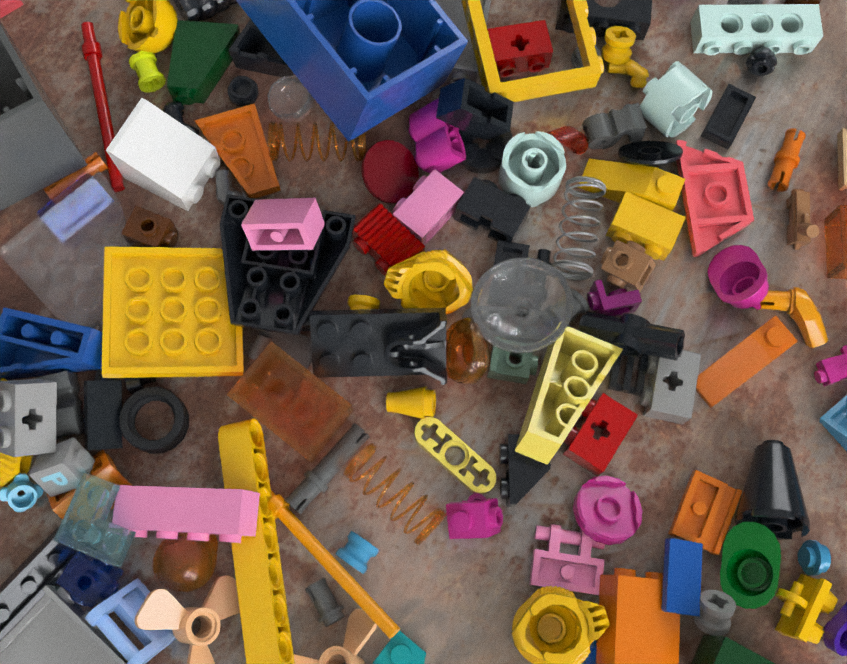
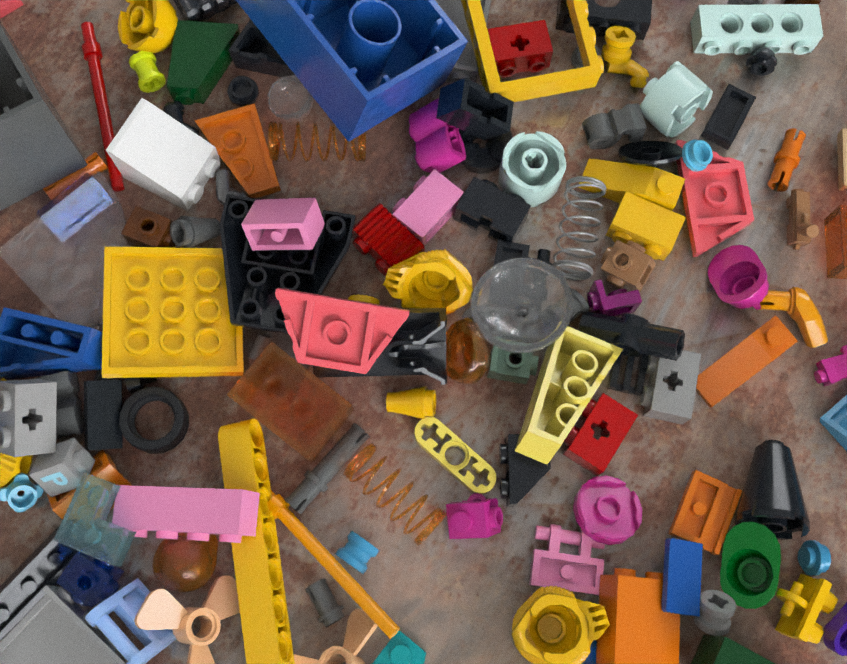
(191, 231): none -> dark grey cone
(338, 330): none -> coral wing
(389, 171): dark red piece -> none
(571, 138): clear red arm -> none
(697, 155): none -> medium azure plate

